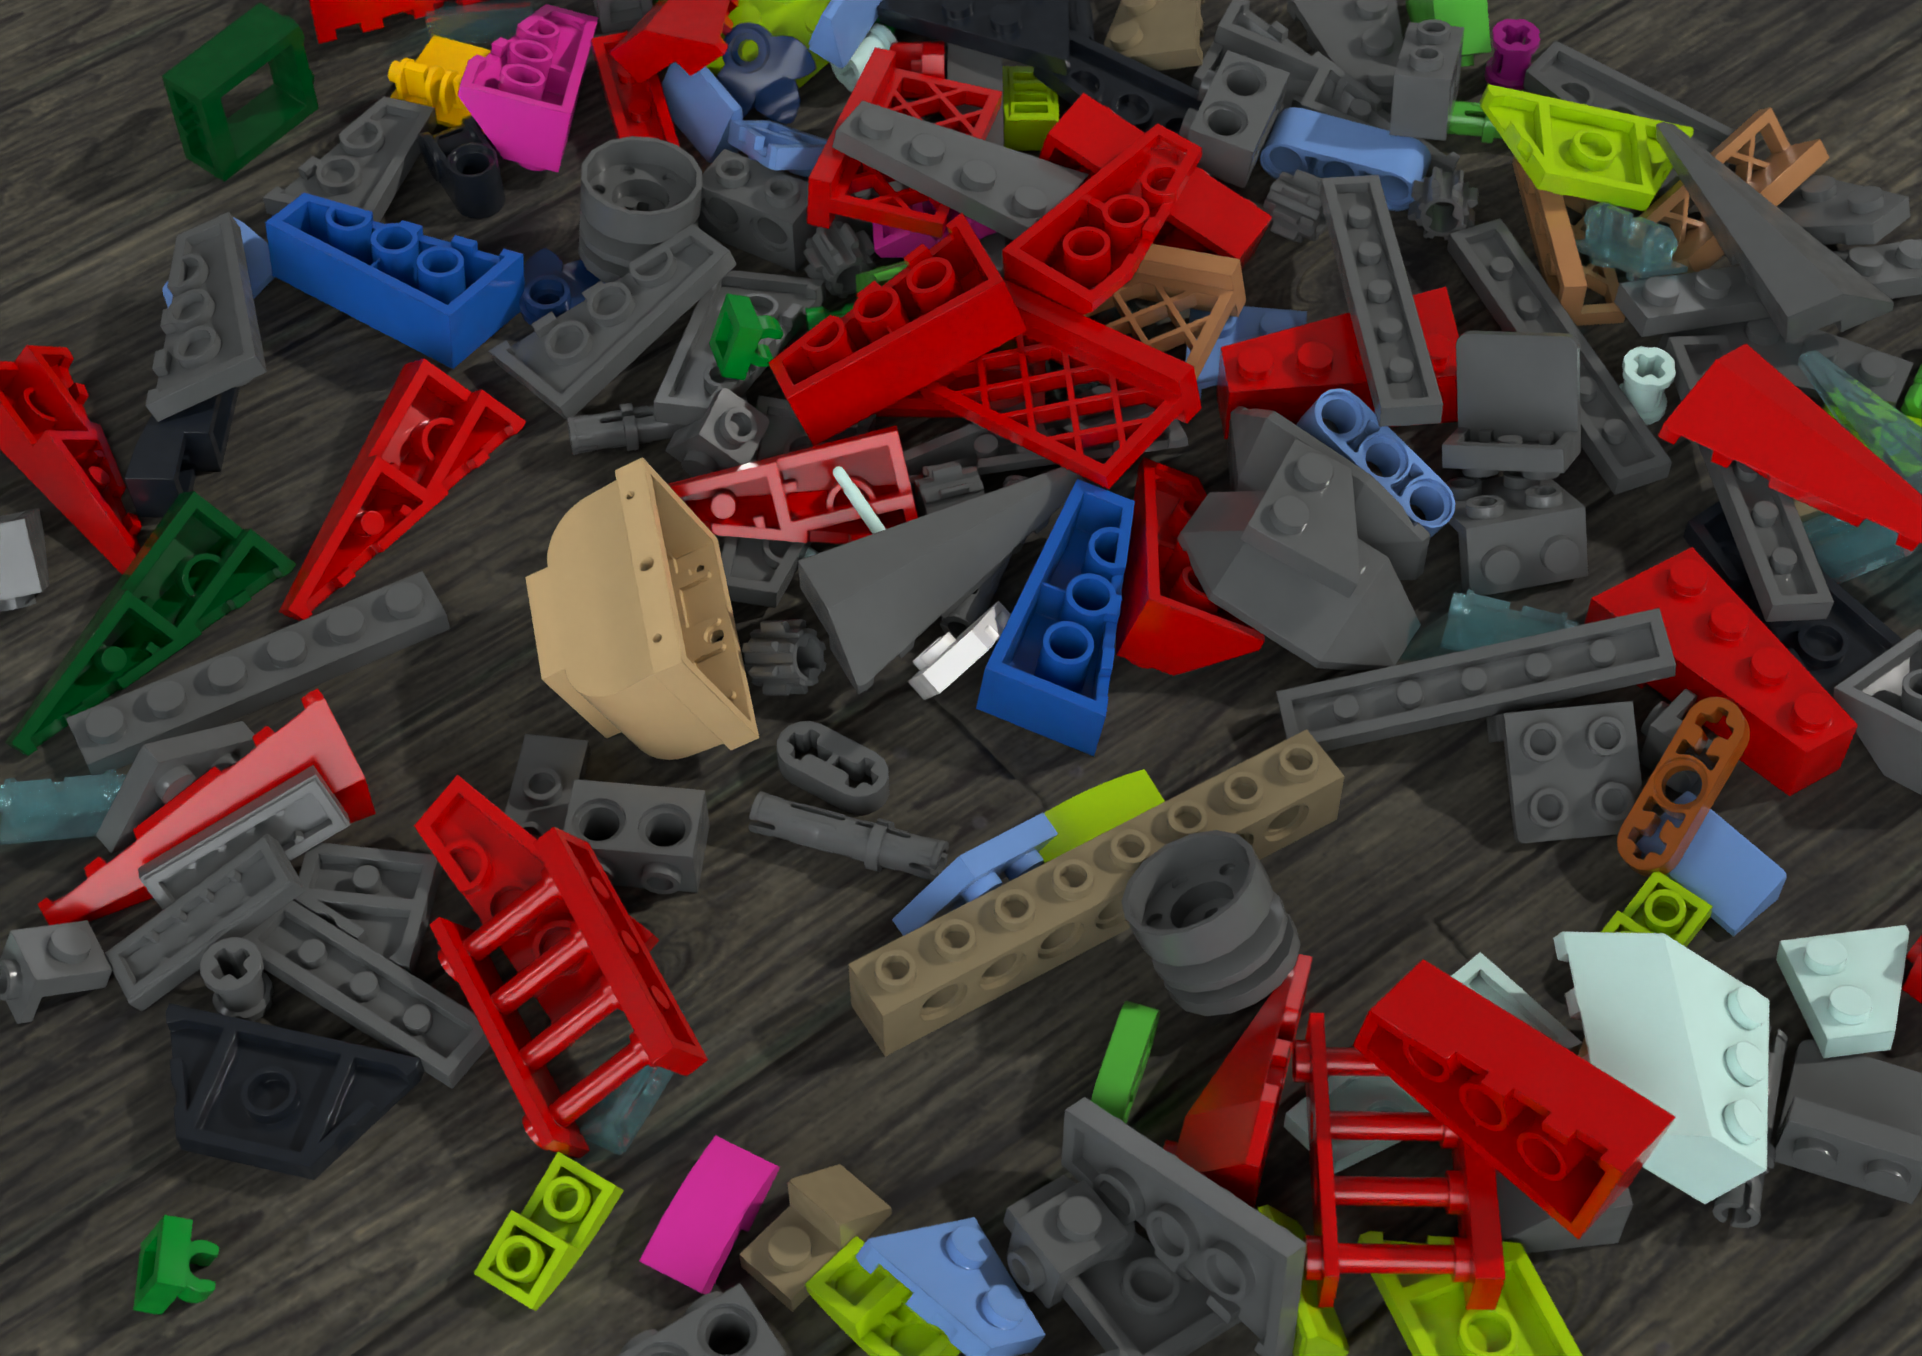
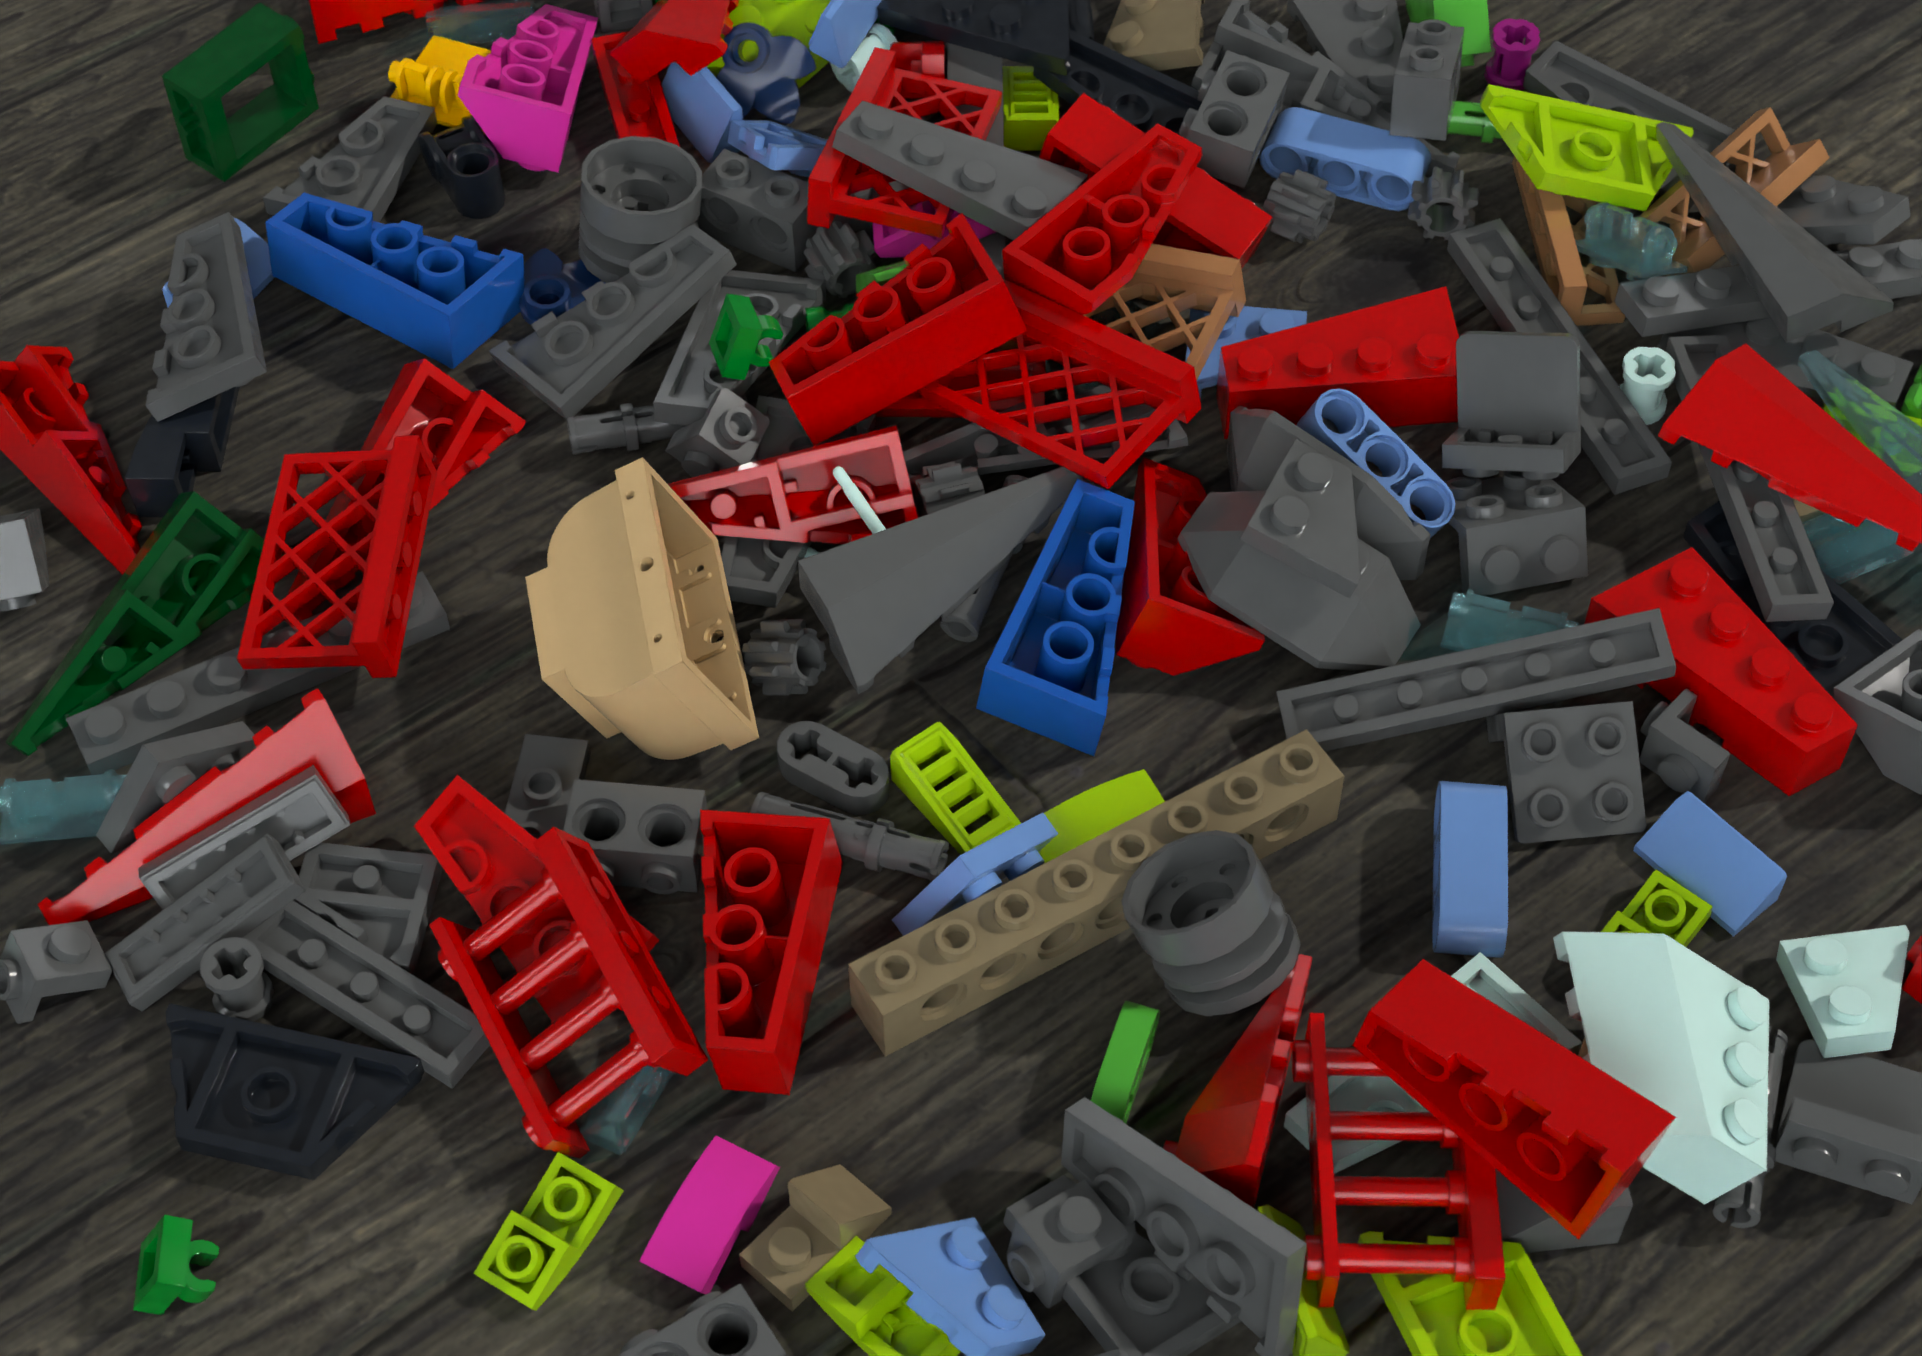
(390, 569): none -> red fence
(764, 935): none -> red wedge
(932, 759): none -> lime slope
(950, 657): white wing -> none
(1380, 302): dark grey plate -> none
(1470, 869): none -> medium blue beam
(1721, 751): dark orange beam -> none

